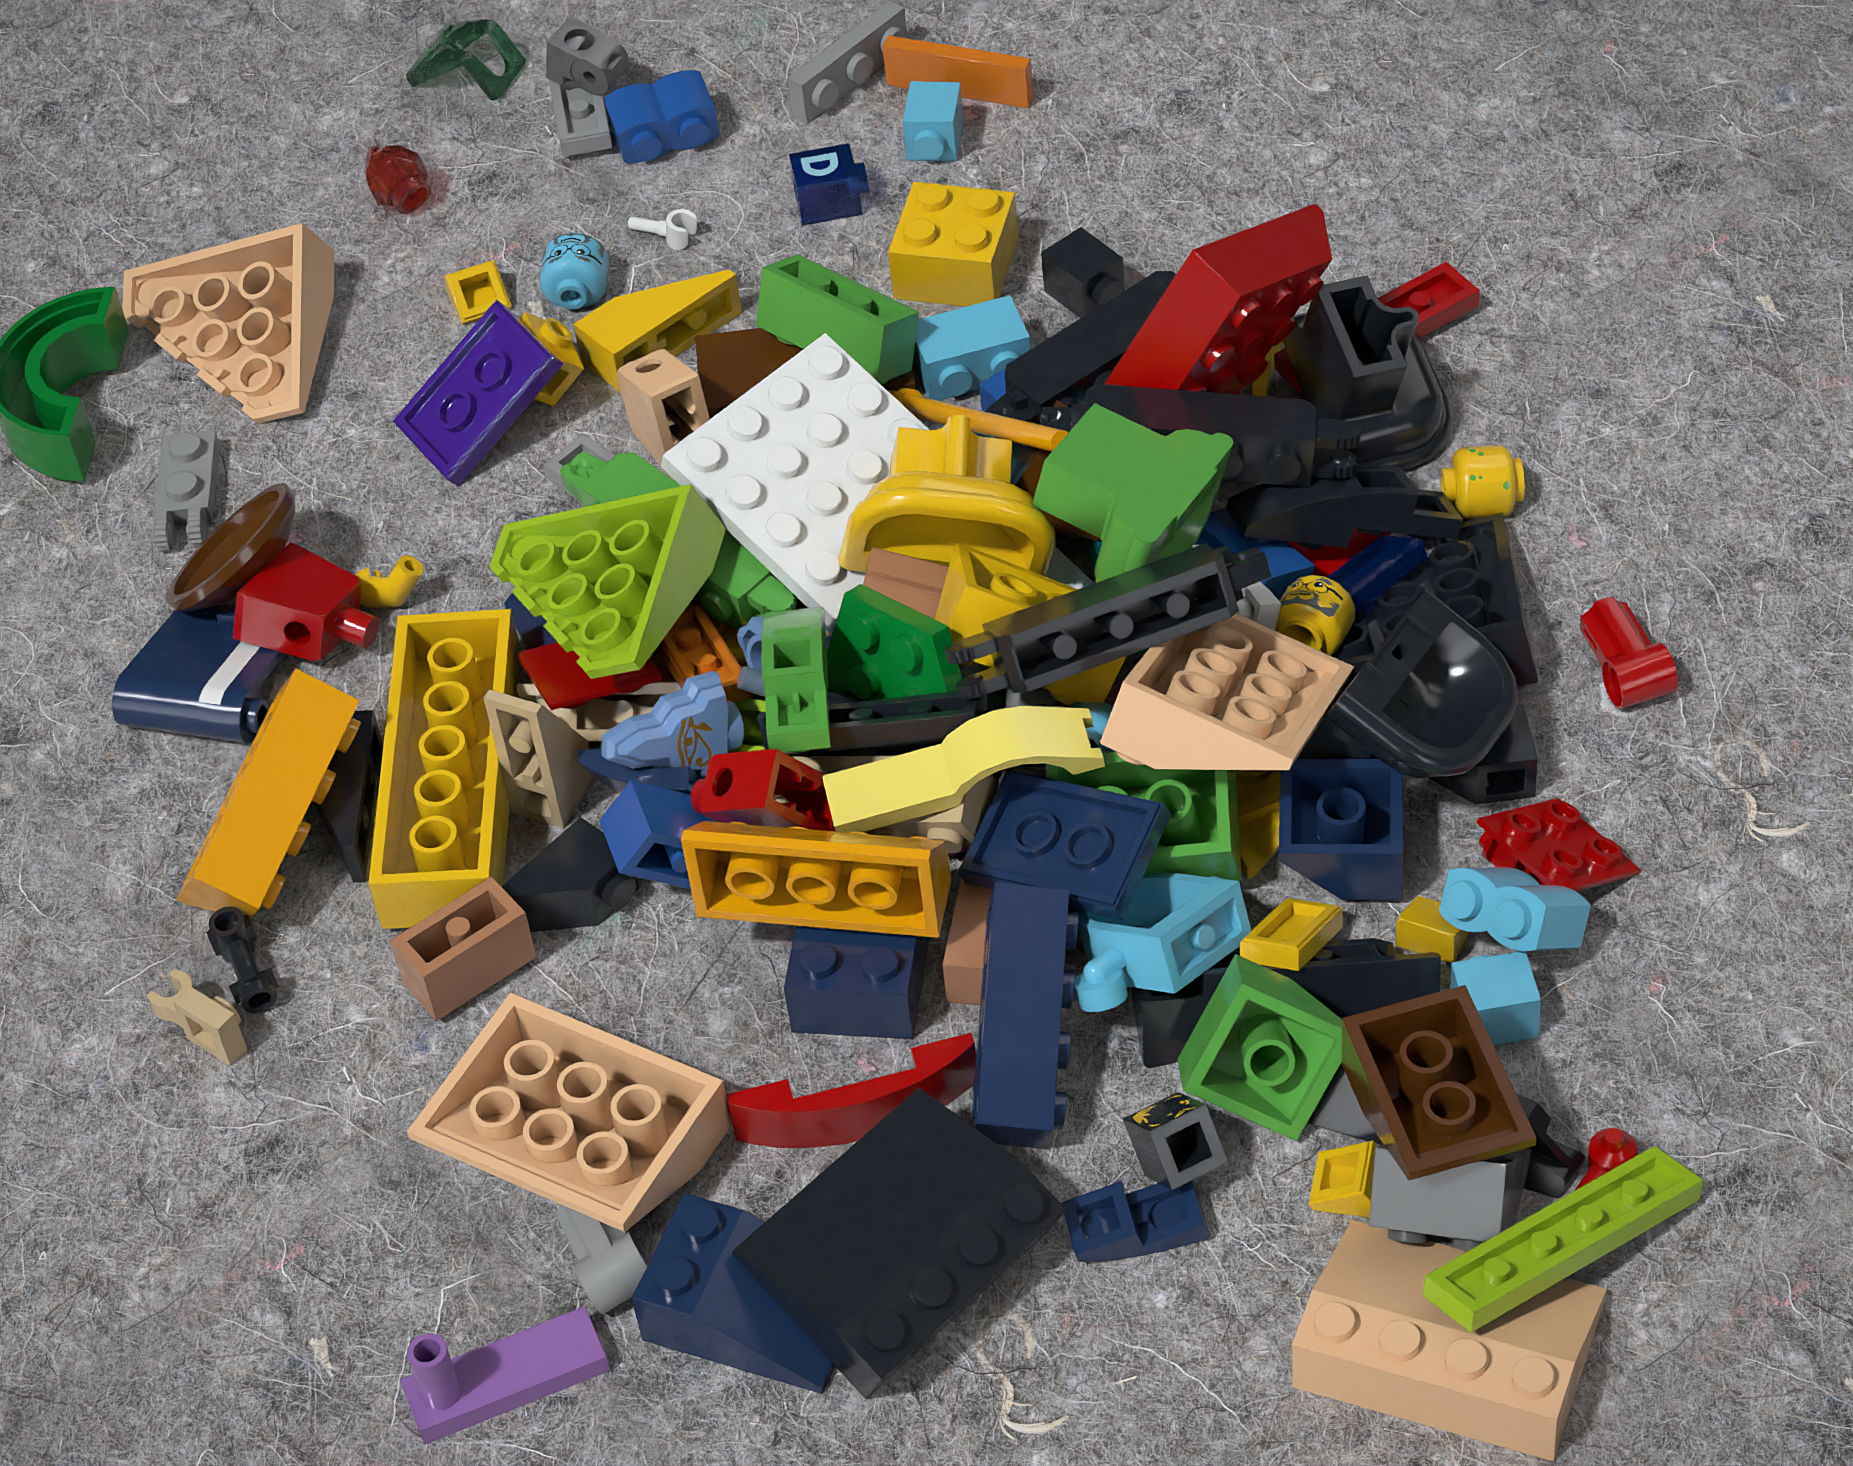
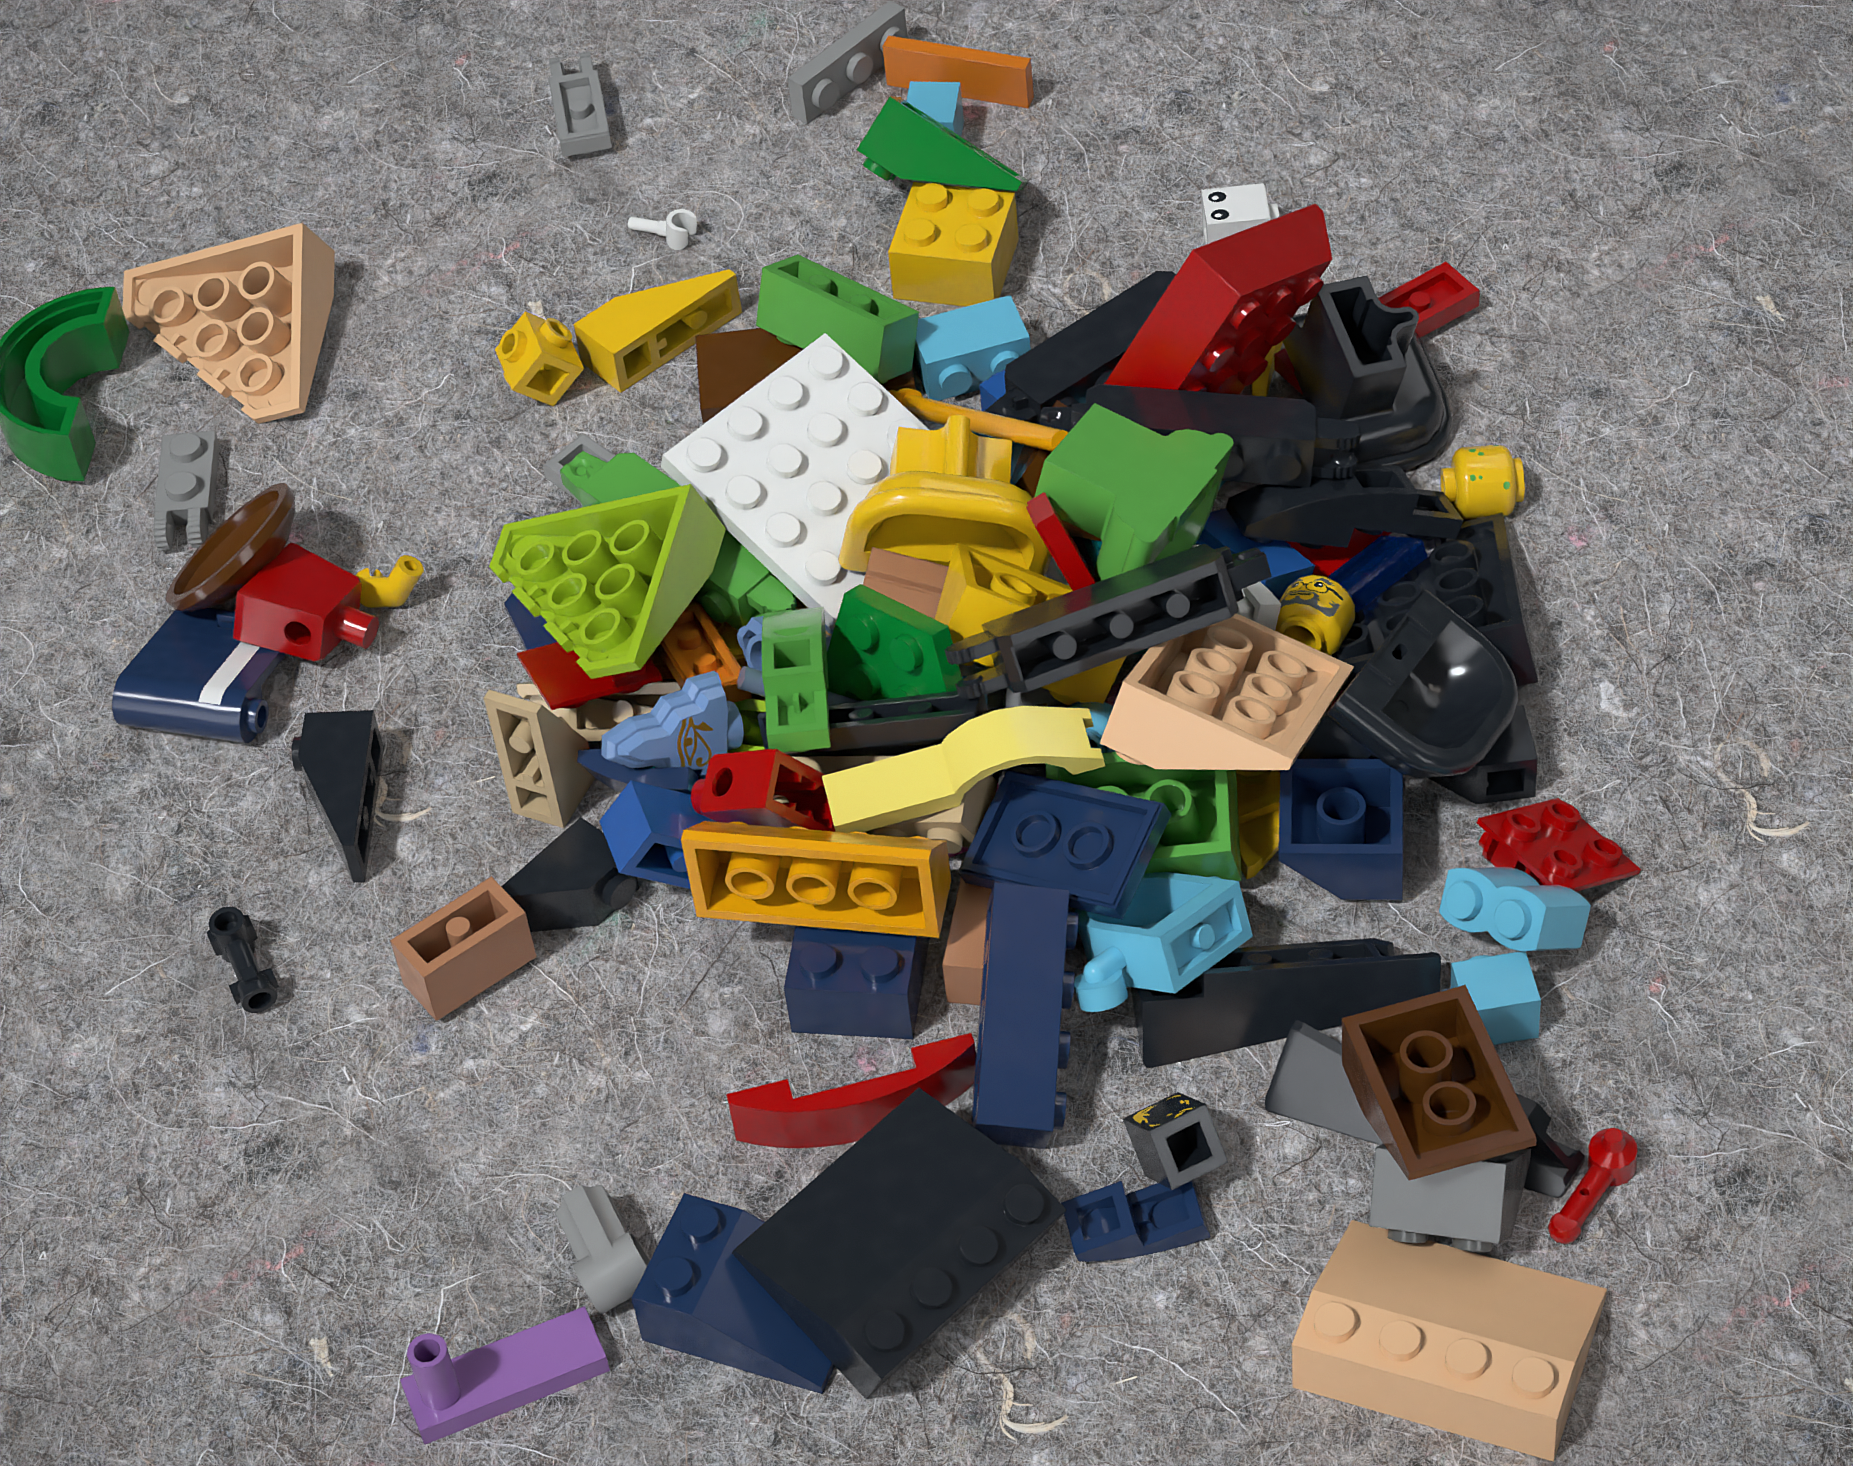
(206, 1021): tan plate -> none
(271, 797): light orange slope -> none
(397, 177): clear red rock -> none
(440, 774): yellow brick -> none
(448, 53): clear green piece -> none
(475, 290): yellow slope -> none
(477, 393): dark purple tile -> none
(574, 271): medium azure head -> none
(575, 1114): light nougat slope -> none
(585, 57): flat silver leg -> none
(661, 393): light nougat torso -> none
(662, 116): blue brick -> none
(827, 183): clear blue brick -> none
(919, 148): none -> green slope
(1059, 542): none -> red tile
(1082, 272): black brick -> none
(1234, 210): none -> white brick
(1262, 1049): bright green slope -> none
(1292, 934): yellow tile -> none
(1344, 1180): yellow slope -> none
(1425, 930): yellow slope -> none
(1561, 1238): lime plate -> none
(1629, 662): red piece -> none

